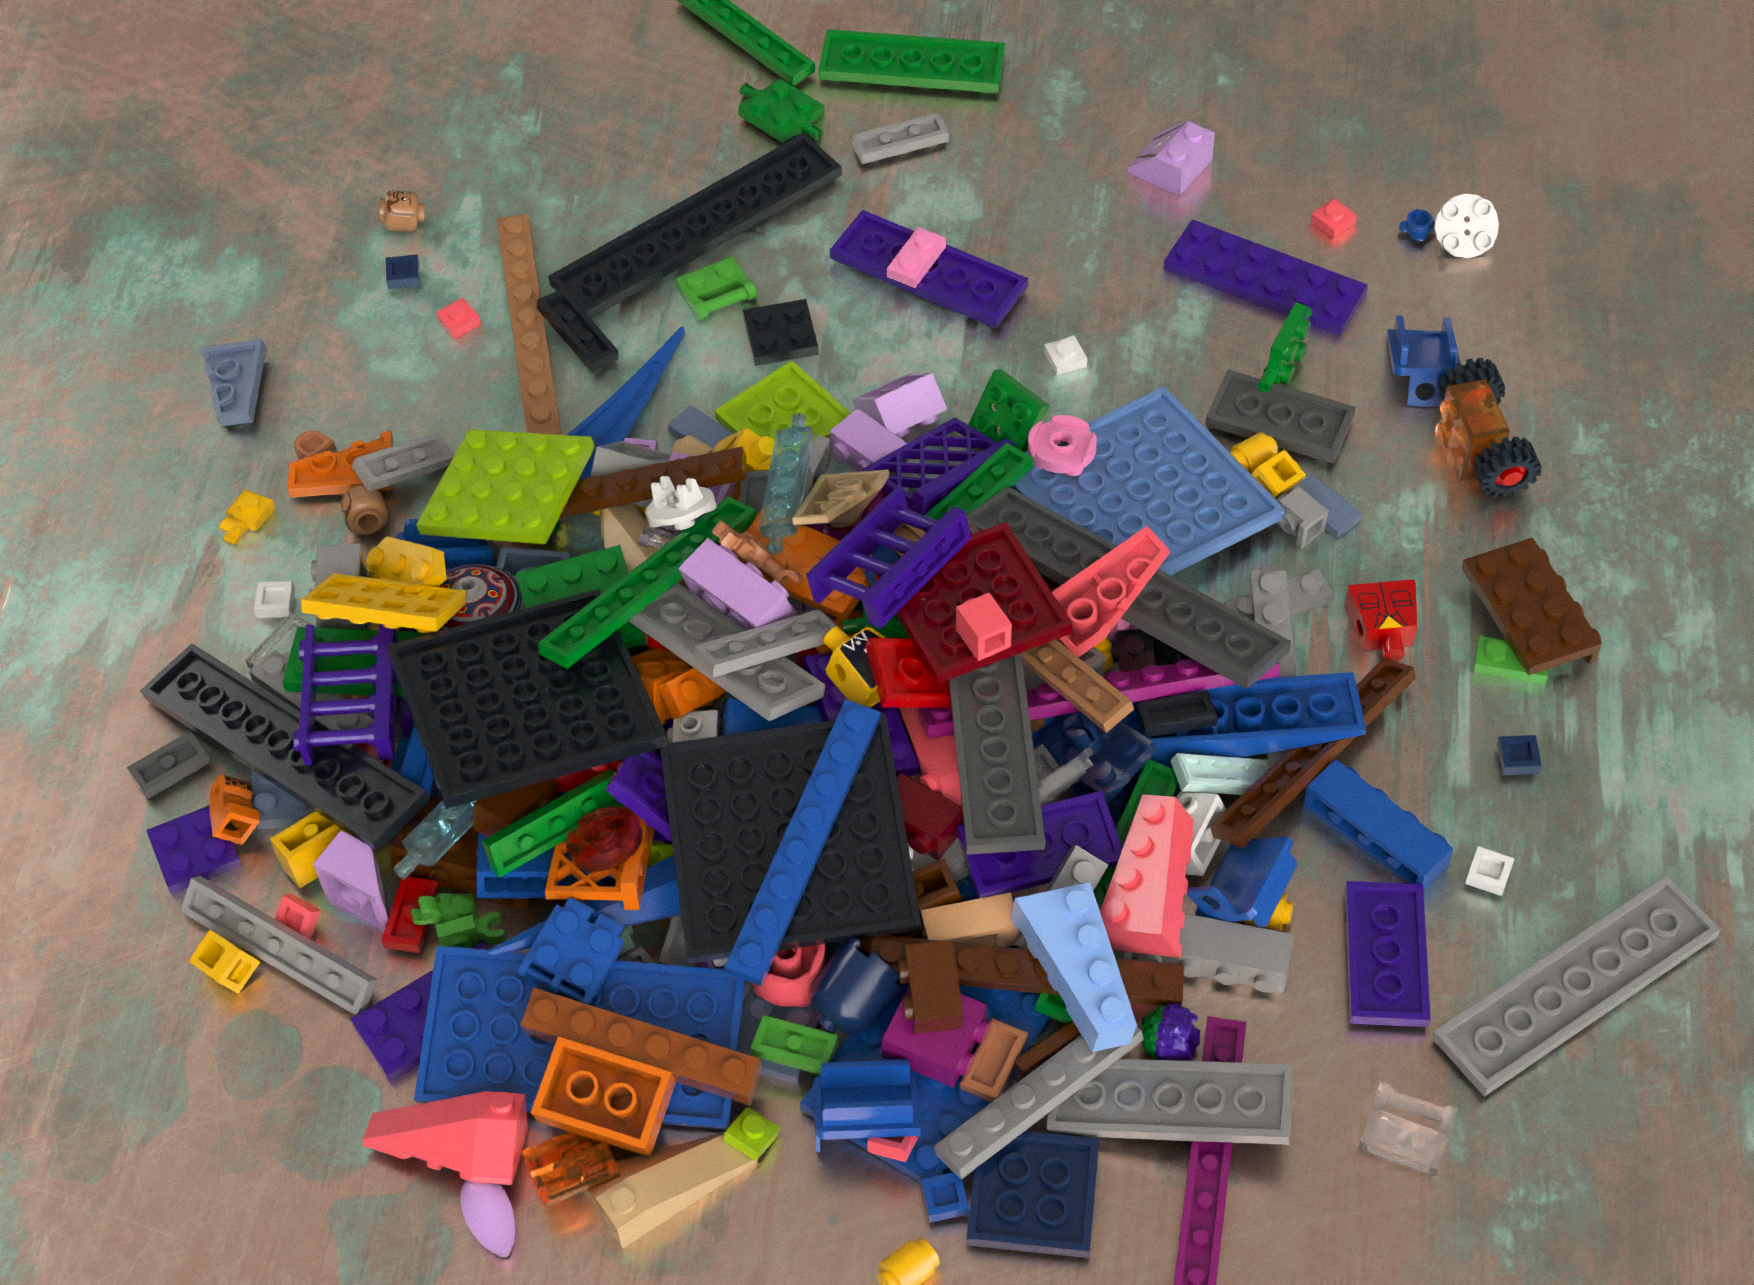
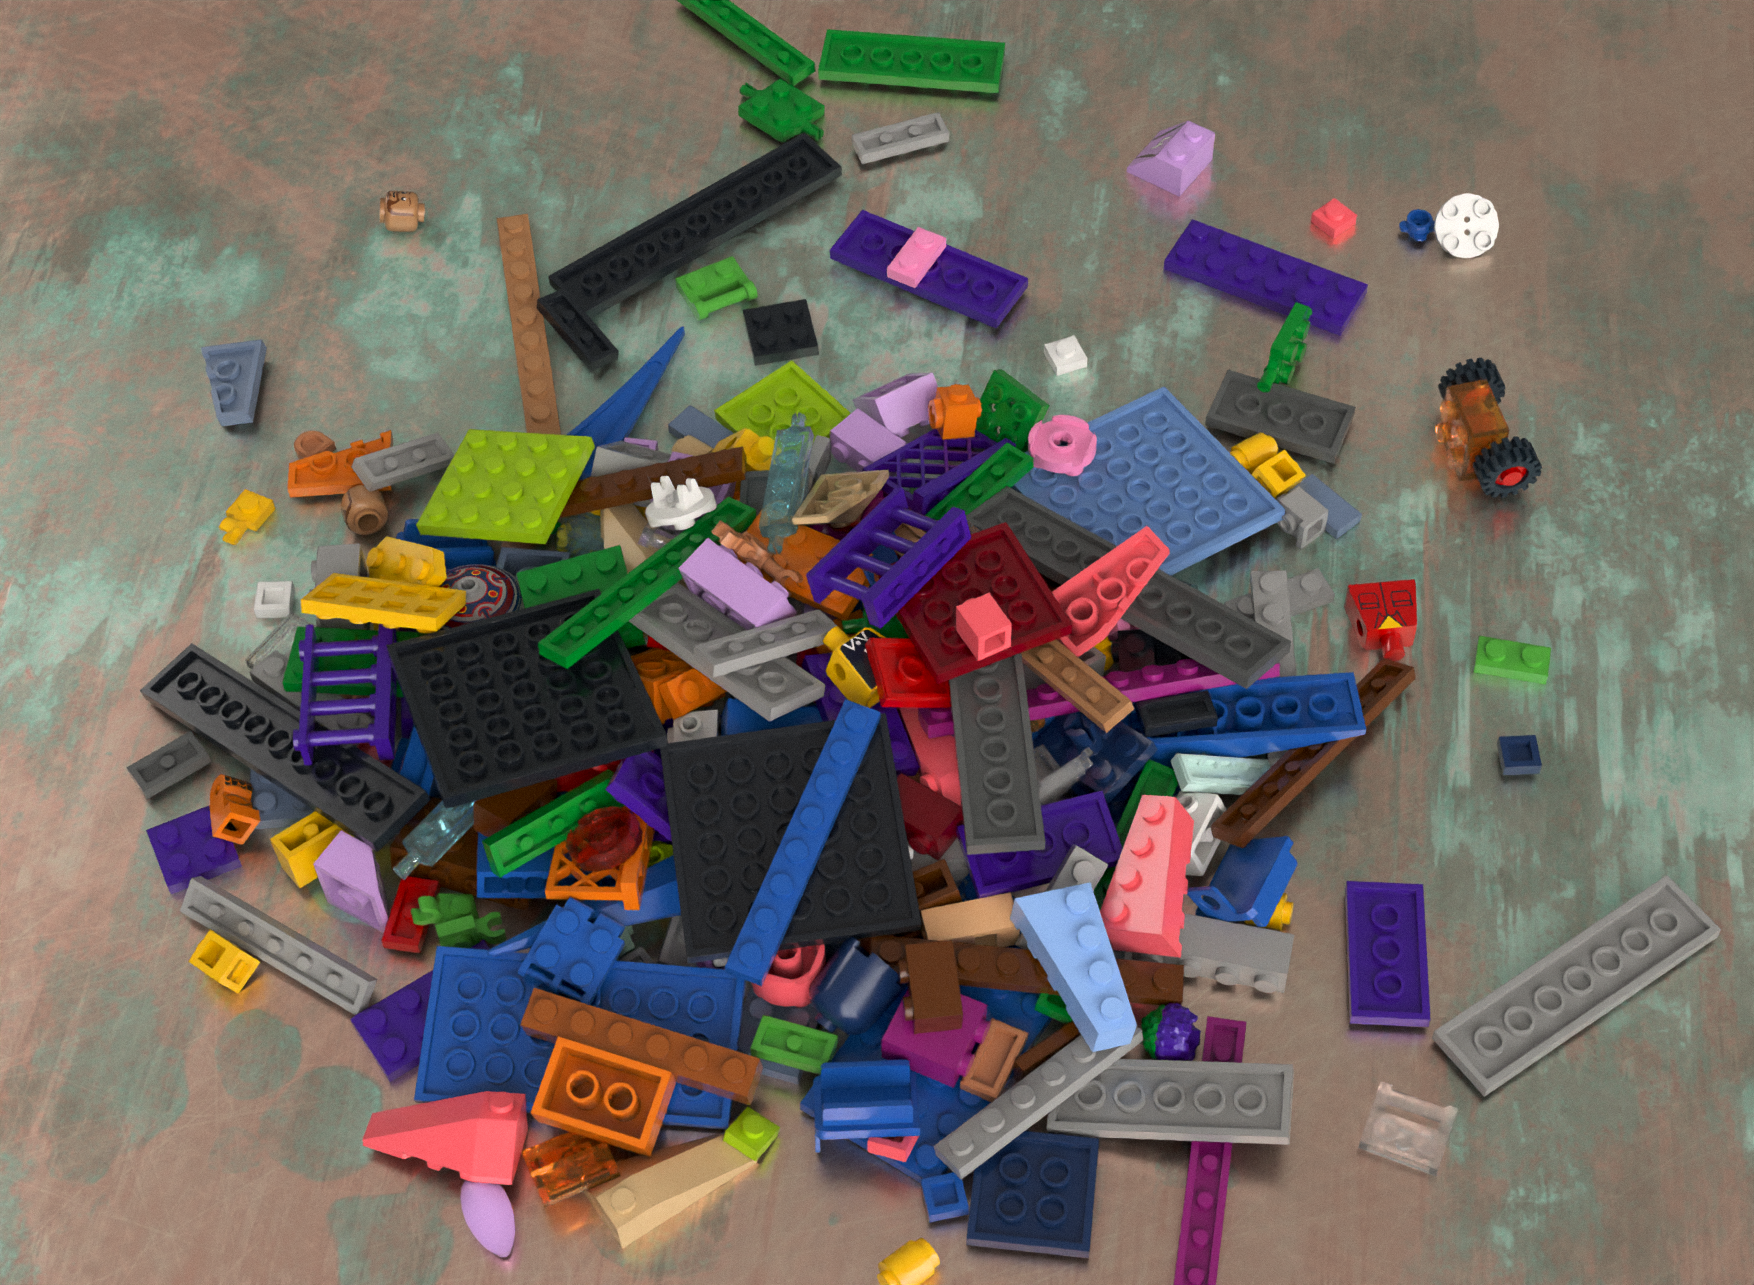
(298, 915): coral plate -> none
(402, 271): dark blue plate -> none
(458, 318): coral plate -> none
(954, 411): none -> orange brick
(1377, 825): blue brick -> none
(1423, 357): blue piece -> none
(1489, 871): white plate -> none
(1532, 606): reddish brown bracket -> none

